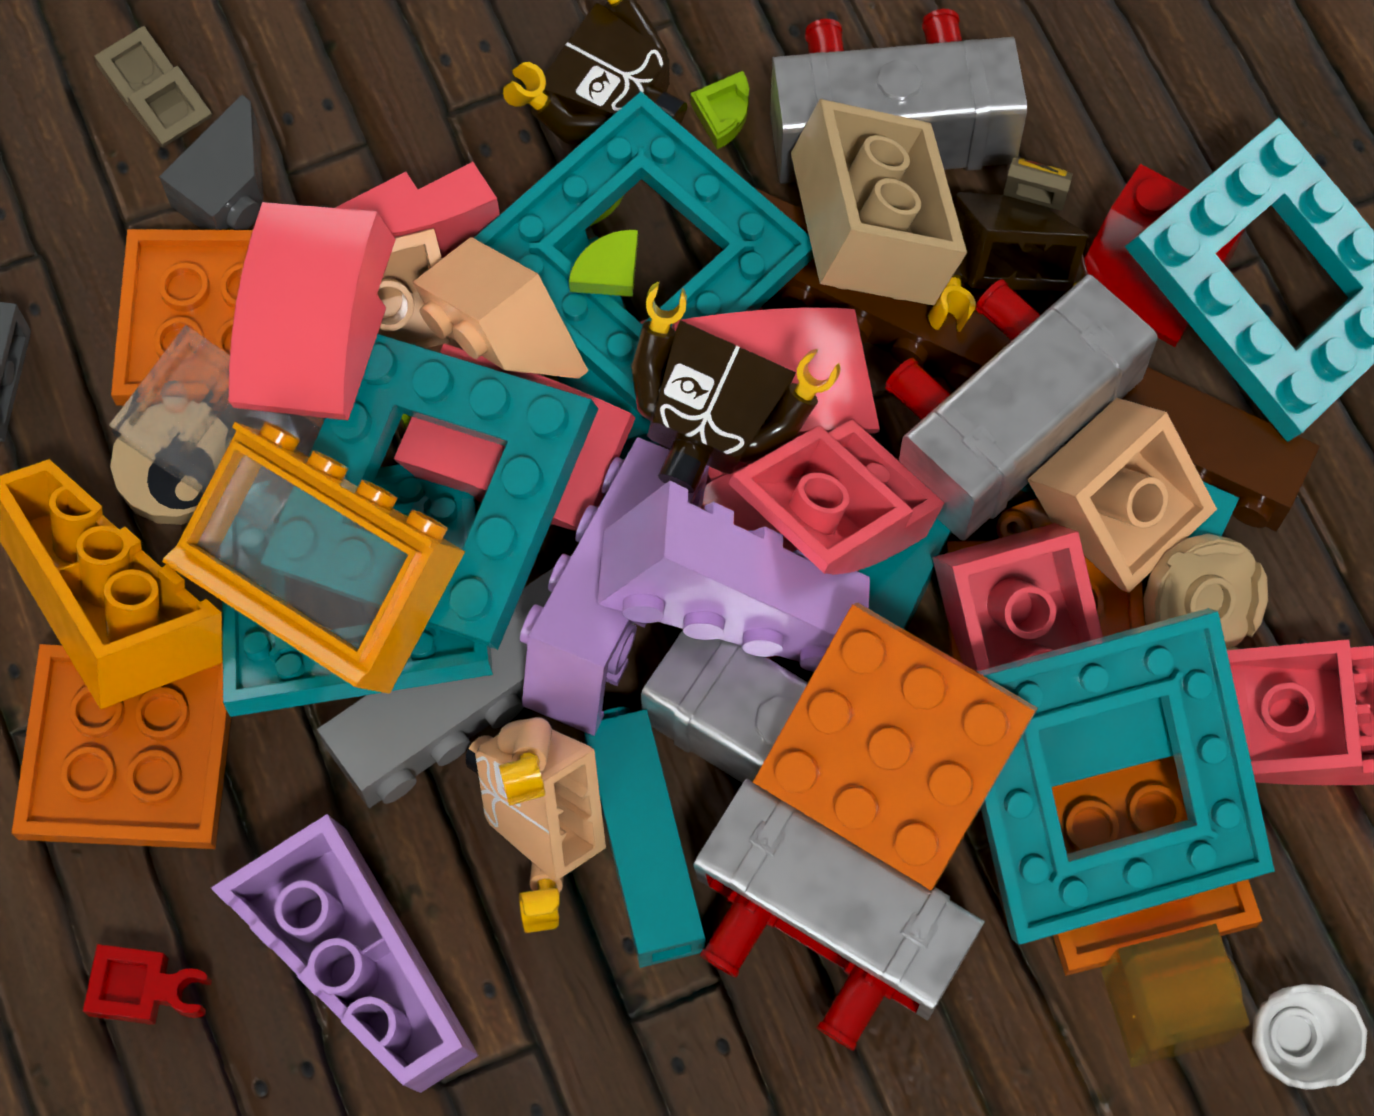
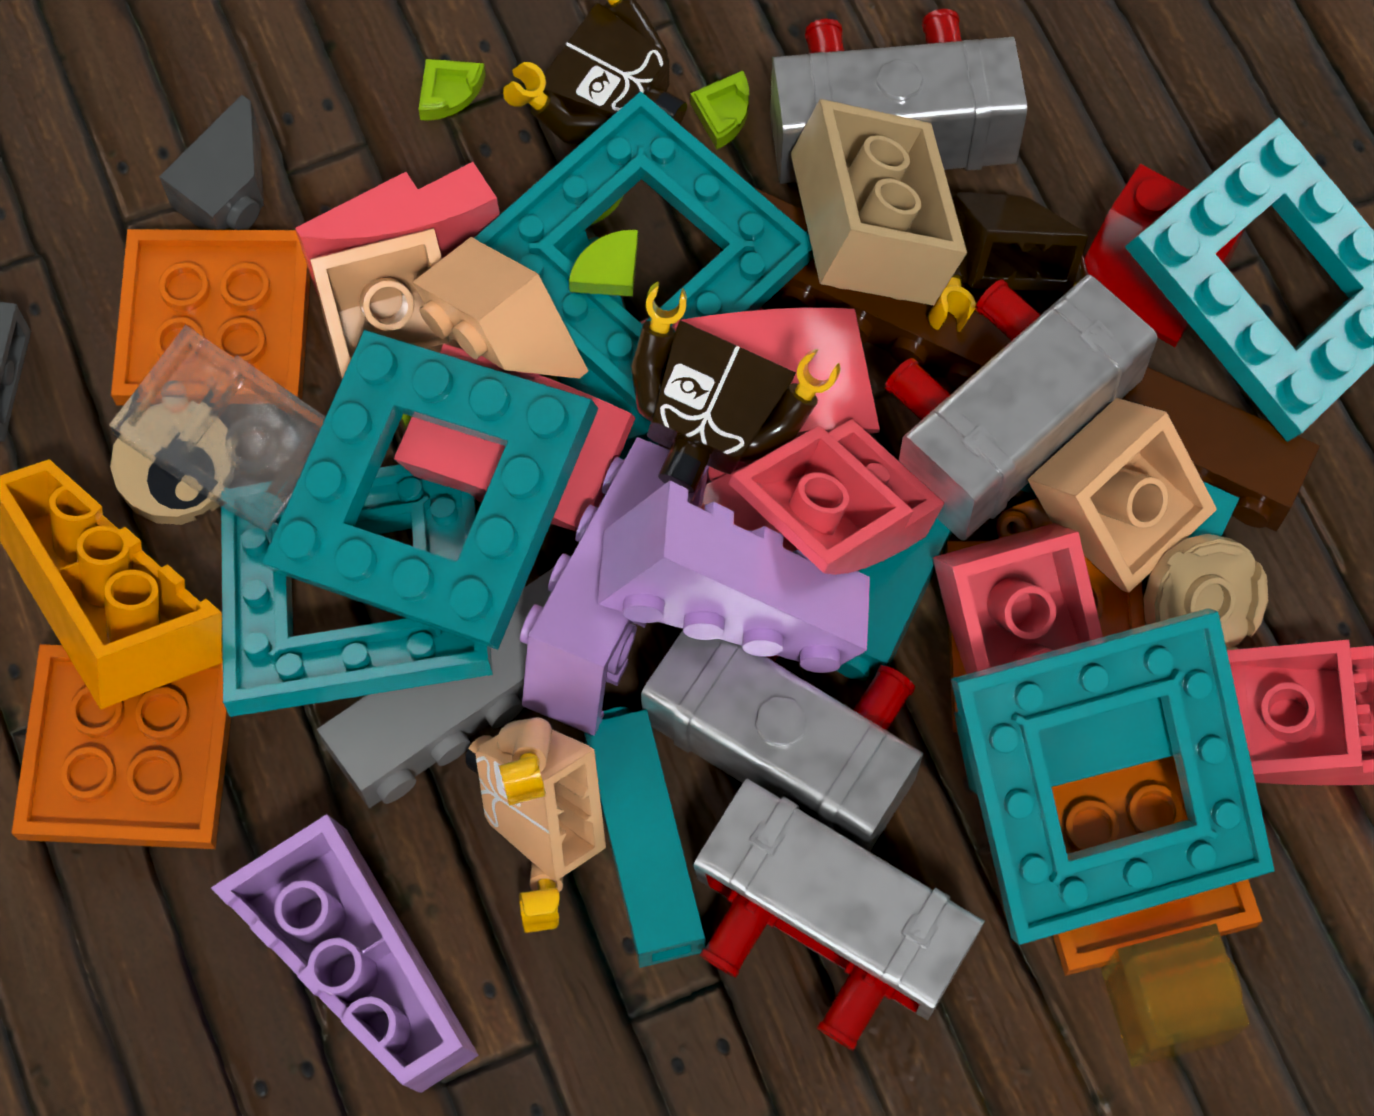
(133, 984): red plate -> none
(152, 87): dark tan slope -> none
(307, 309): coral slope -> none
(316, 556): window -> none
(449, 87): none -> lime tile
(894, 745): orange plate -> none
(1037, 183): dark tan slope -> none
(1309, 1036): white hair -> none

